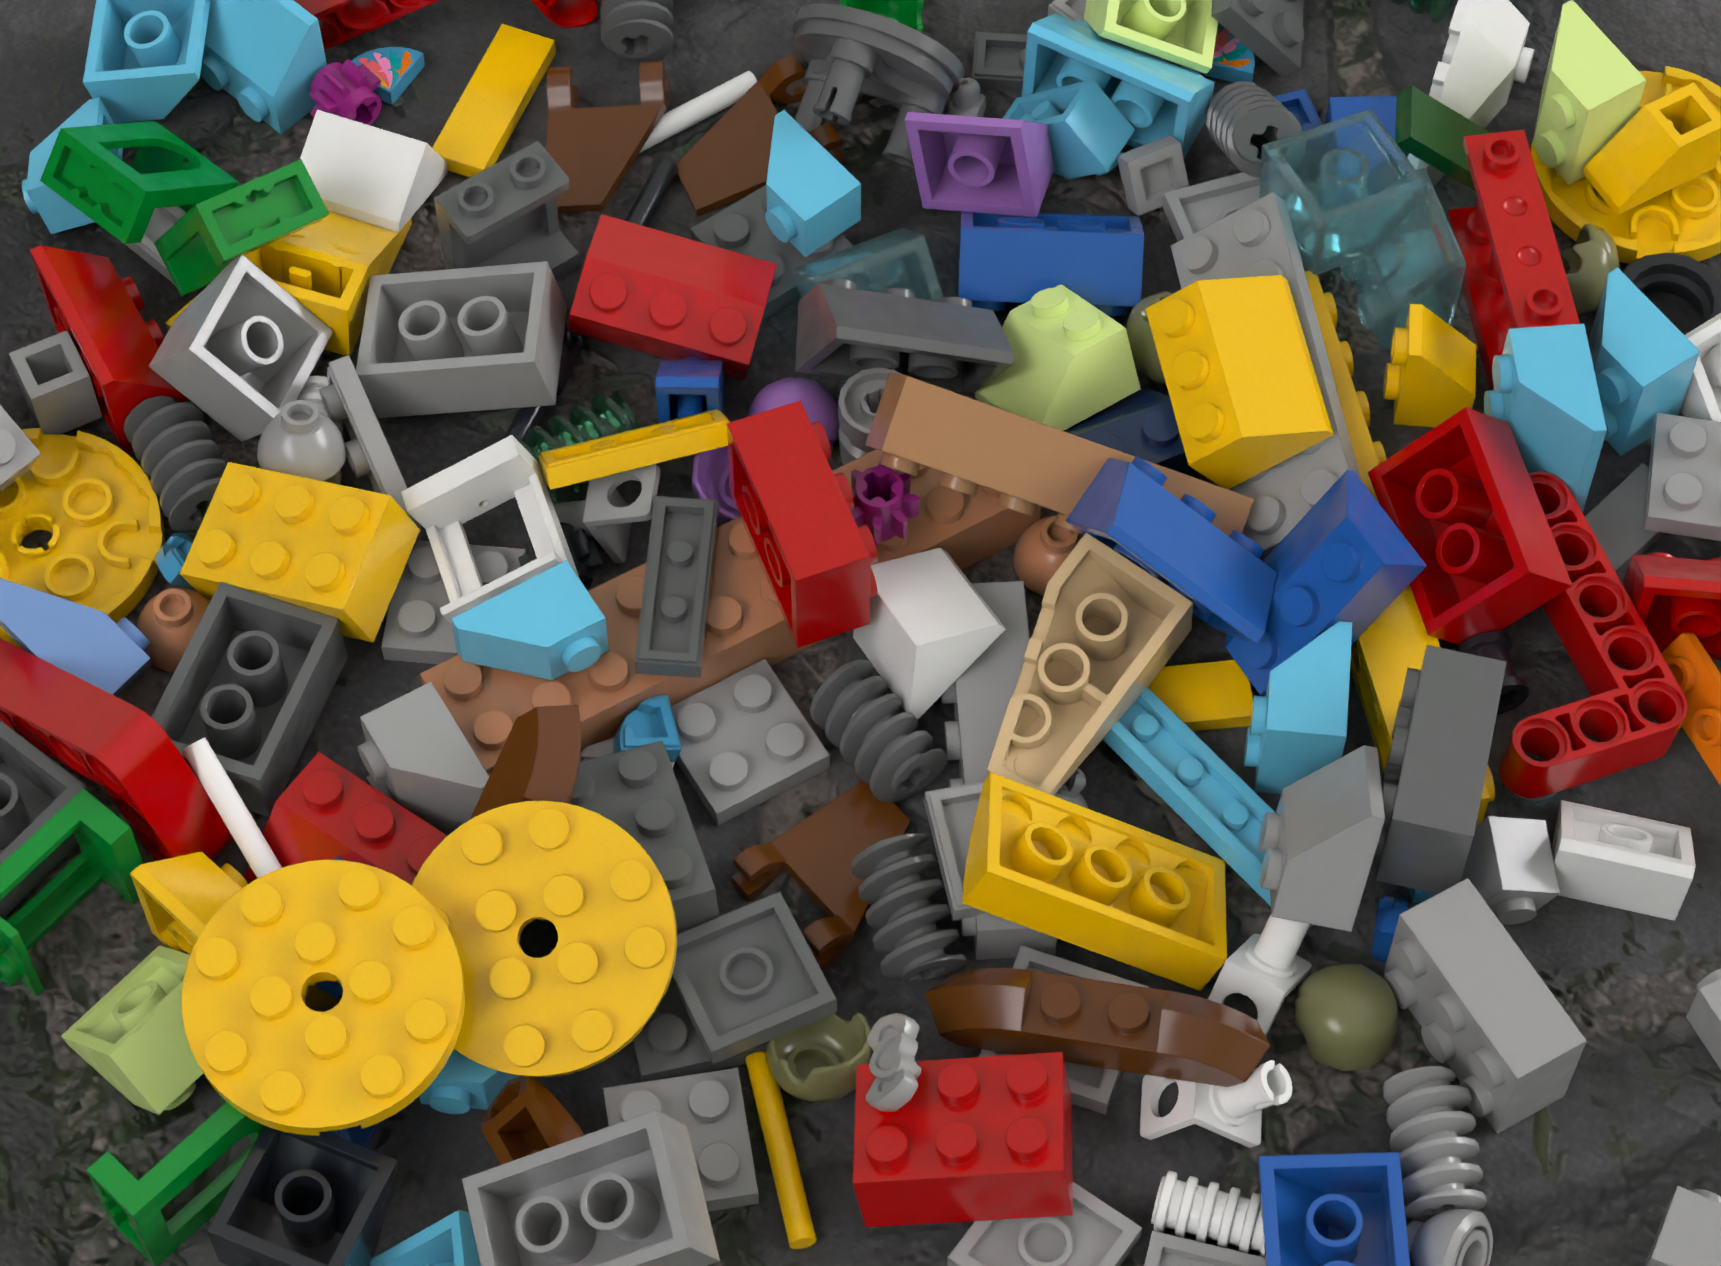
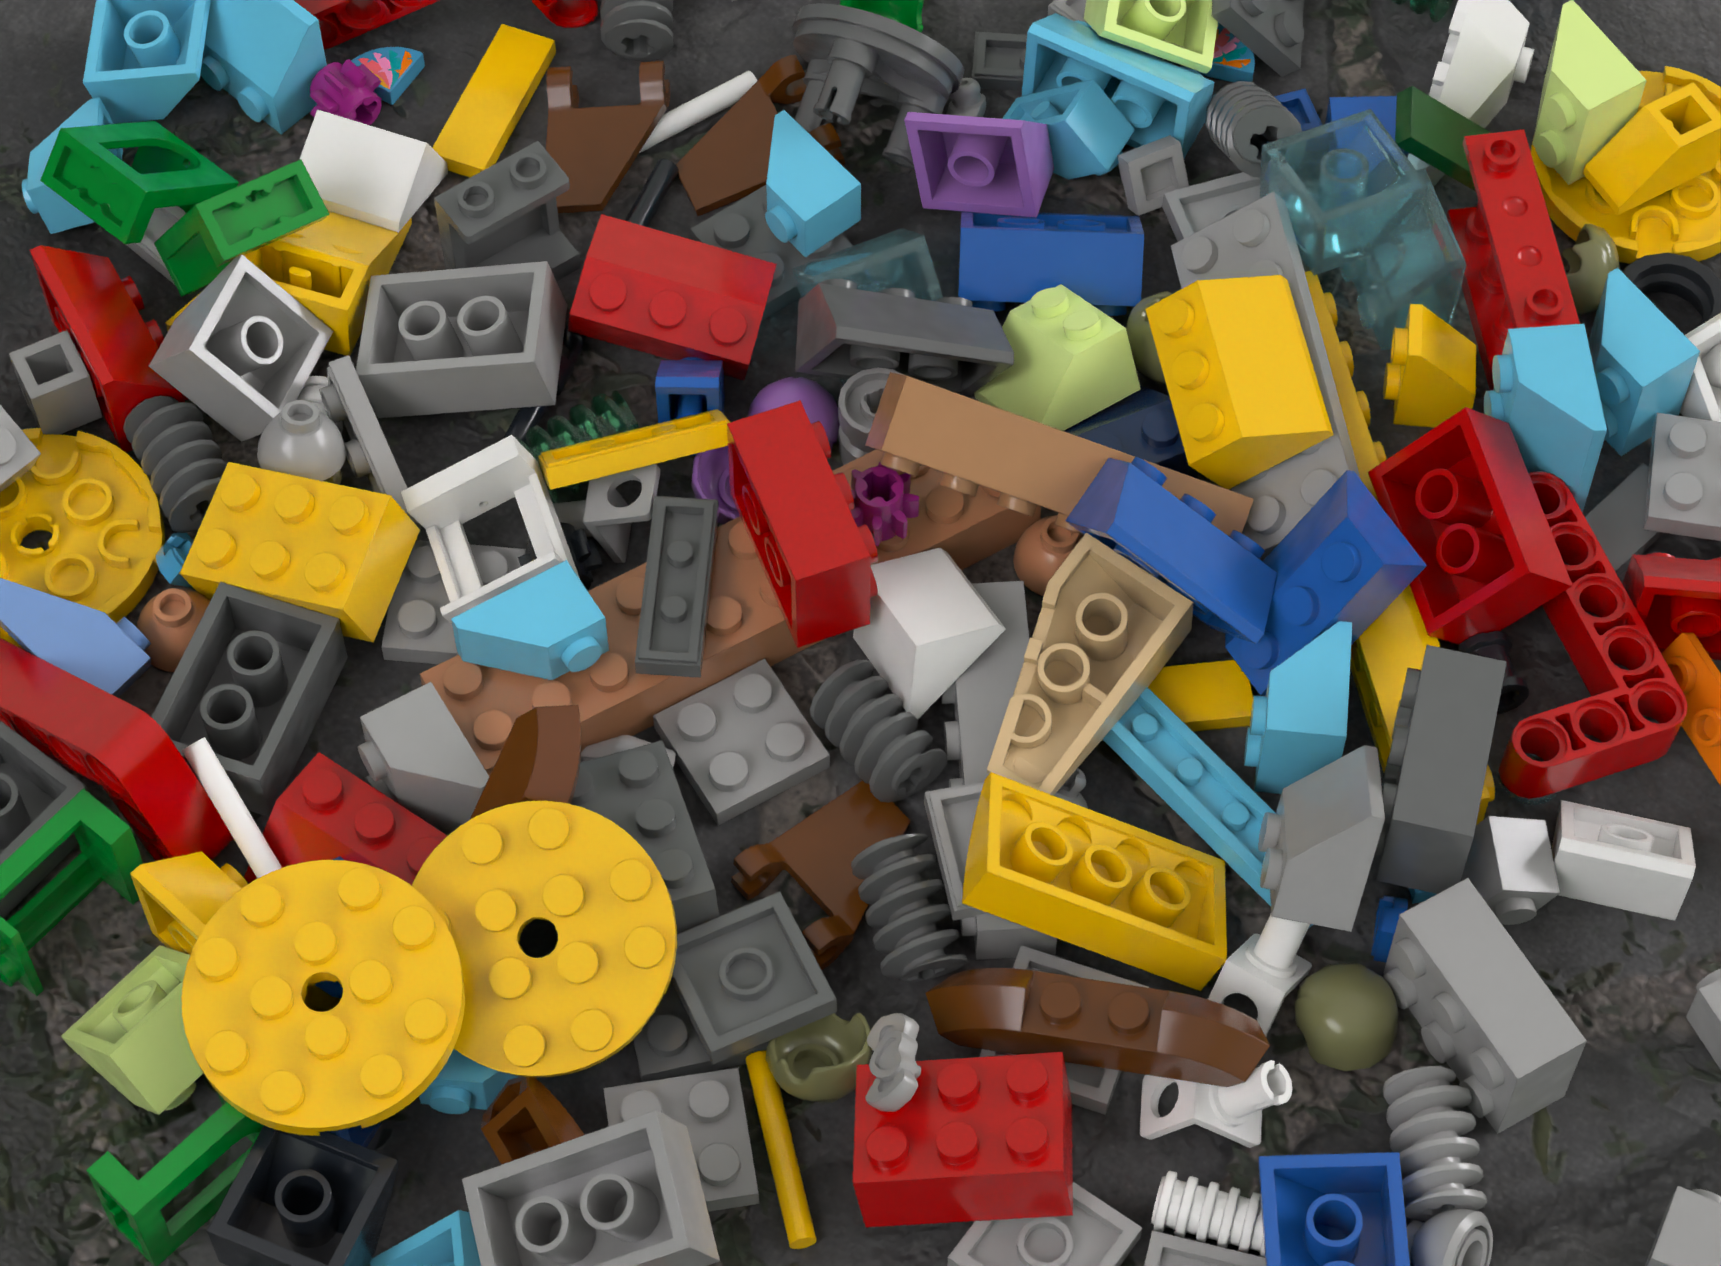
(649, 724): dark azure tile -> none

